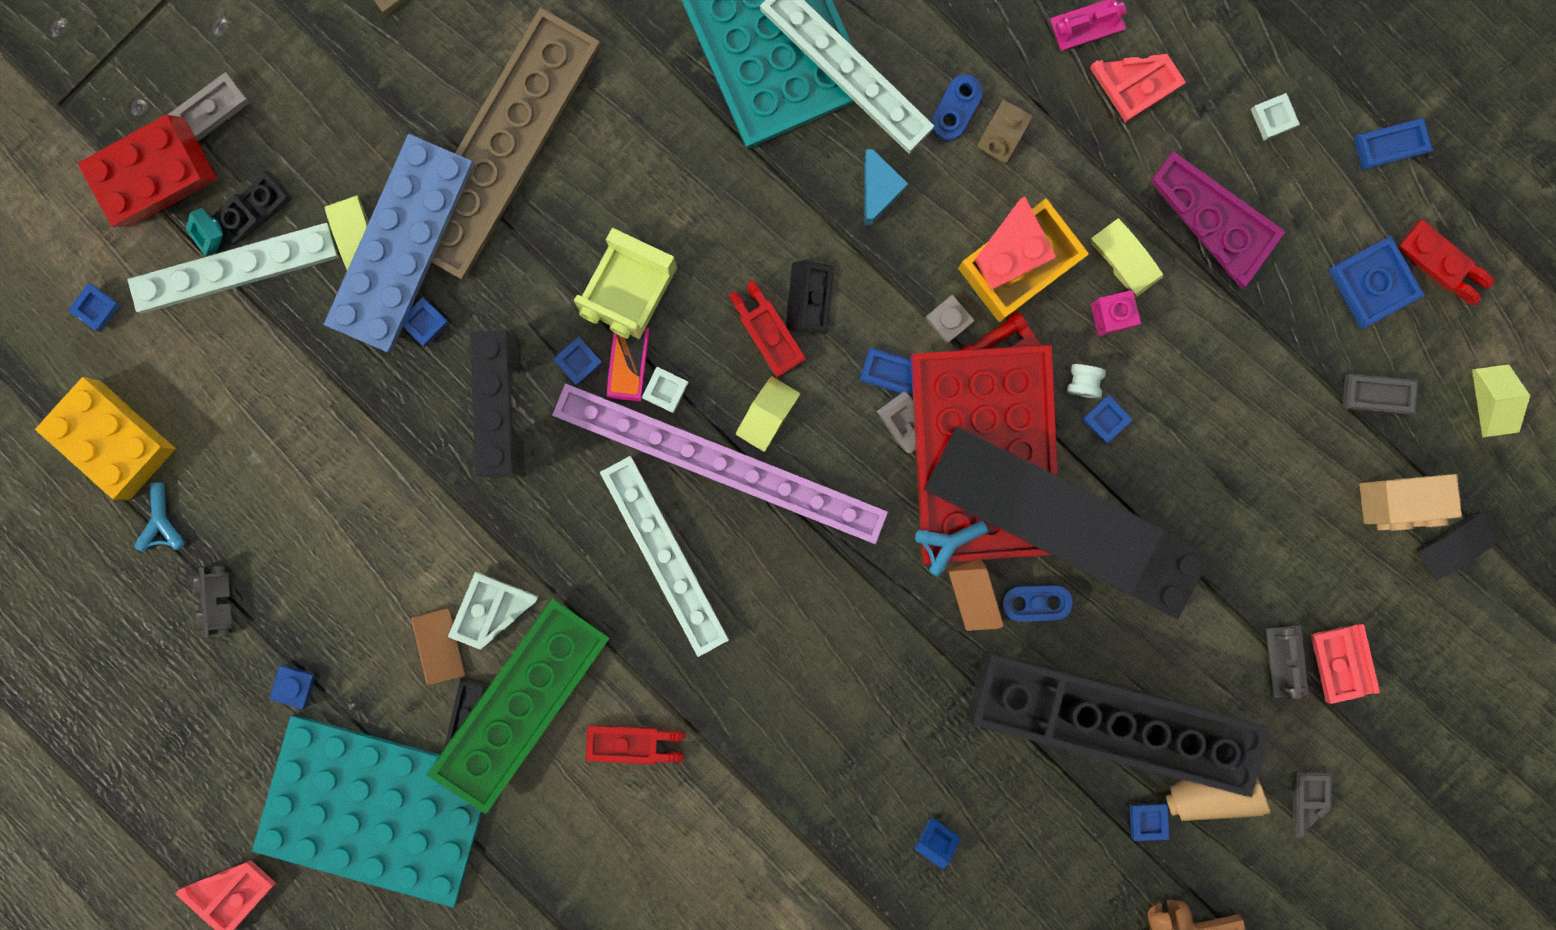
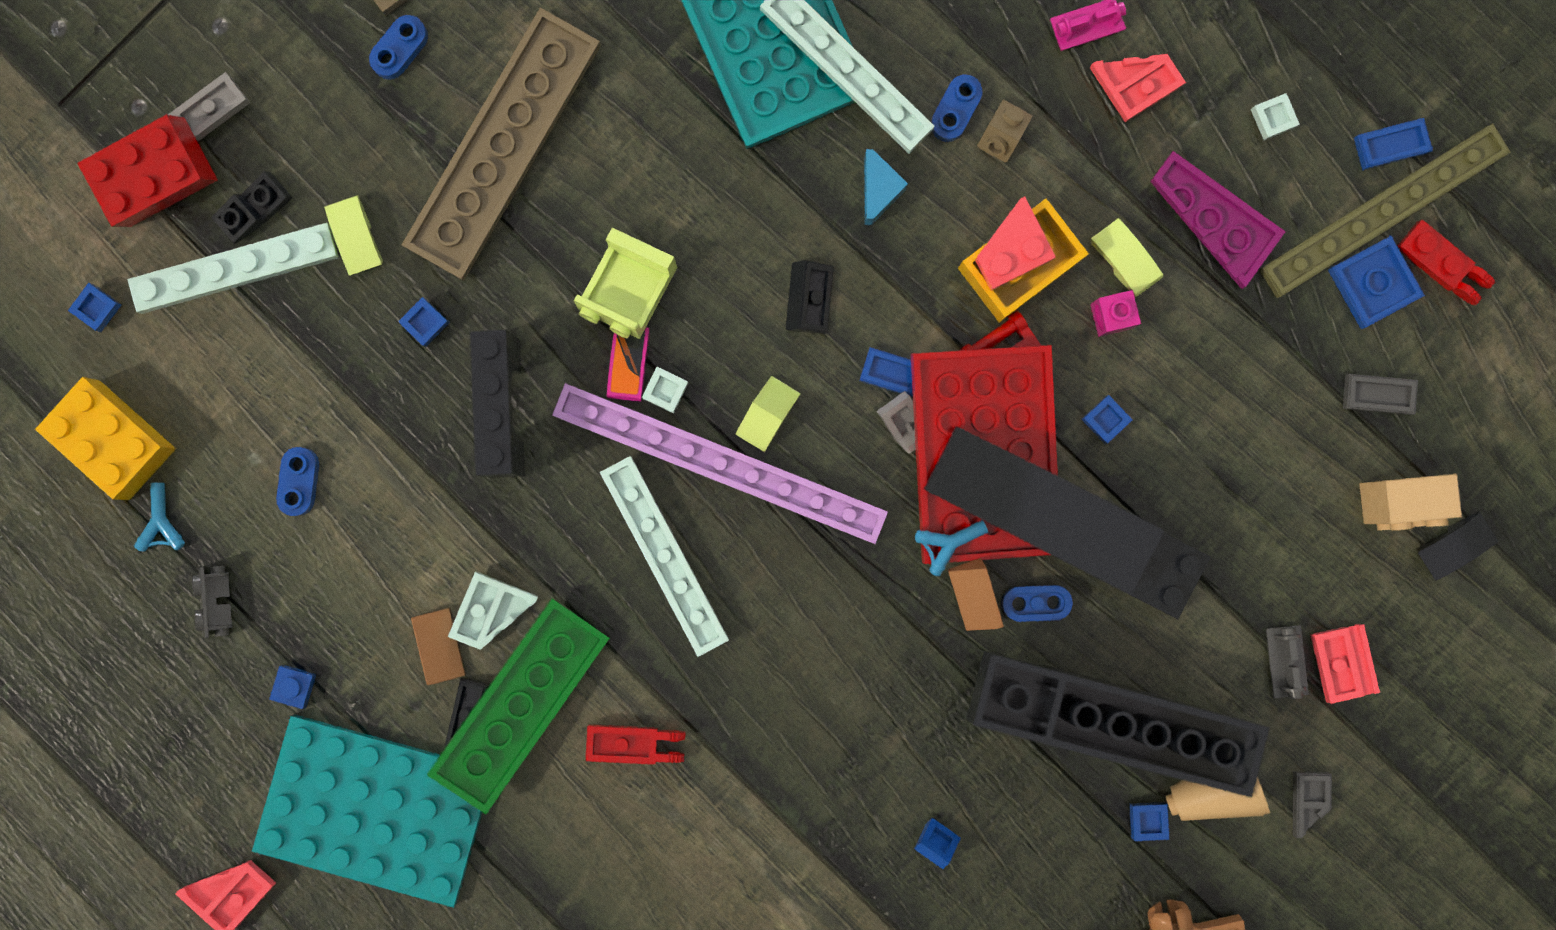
(204, 231): teal plate -> none
(301, 482): none -> blue plate
(399, 243): medium blue plate -> none
(401, 48): none -> blue plate
(578, 361): blue plate -> none
(768, 332): red hinge -> none
(949, 319): light grey plate -> none
(1086, 381): light aqua wheel -> none
(1384, 210): none -> olive tile
(1500, 400): yellowish green slope -> none

